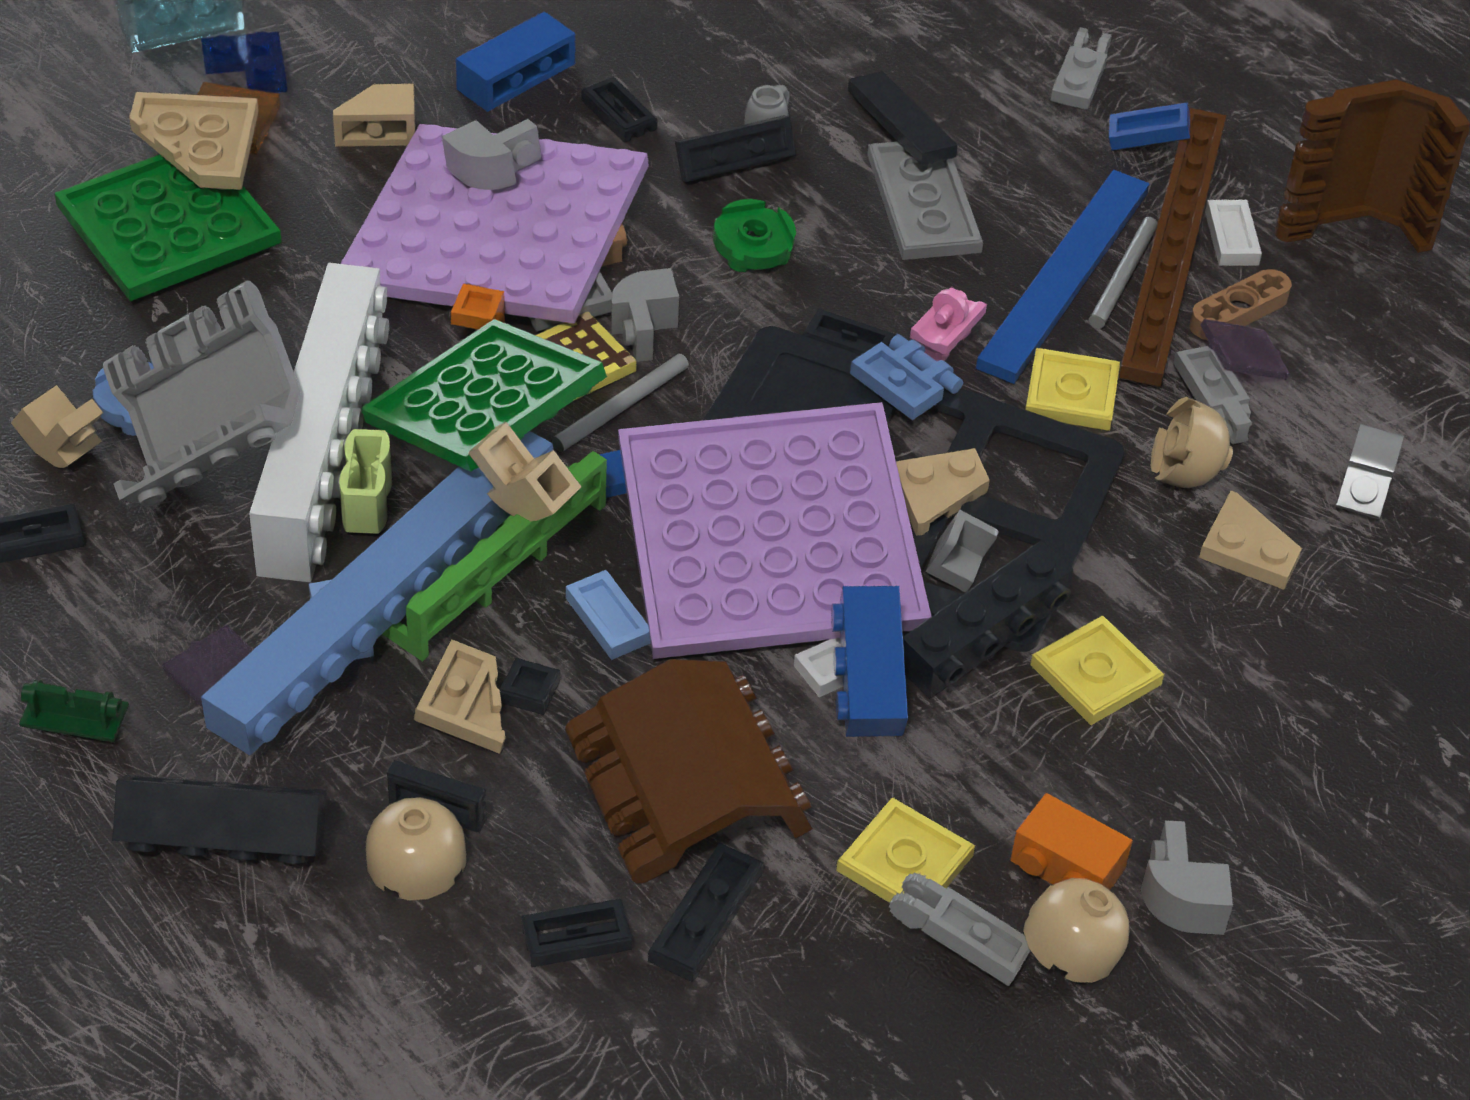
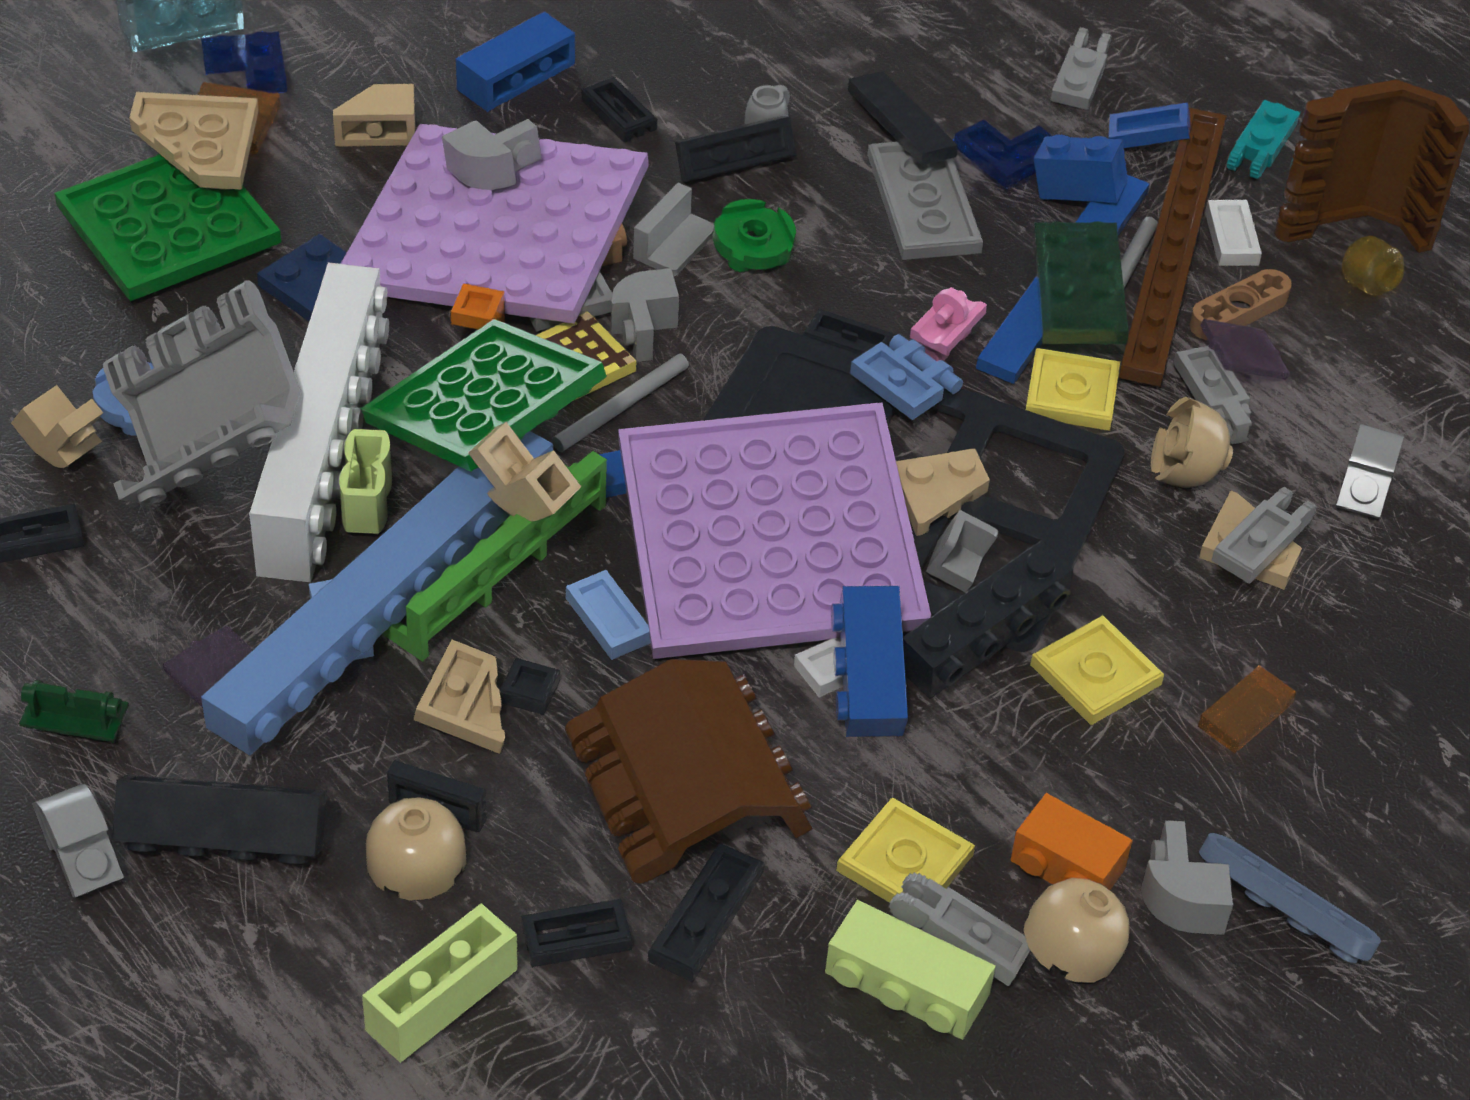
(79, 837): none -> light grey brick
(299, 274): none -> dark blue wing
(440, 982): none -> yellowish green brick
(670, 233): none -> light grey panel
(909, 969): none -> yellowish green brick
(997, 155): none -> clear blue plate
(1080, 283): none -> clear green plate
(1081, 168): none -> blue brick
(1247, 709): none -> clear orange tile
(1262, 536): none -> light grey hinge
(1263, 137): none -> teal hinge
(1304, 908): none -> sand blue plate
(1373, 265): none -> clear yellow head

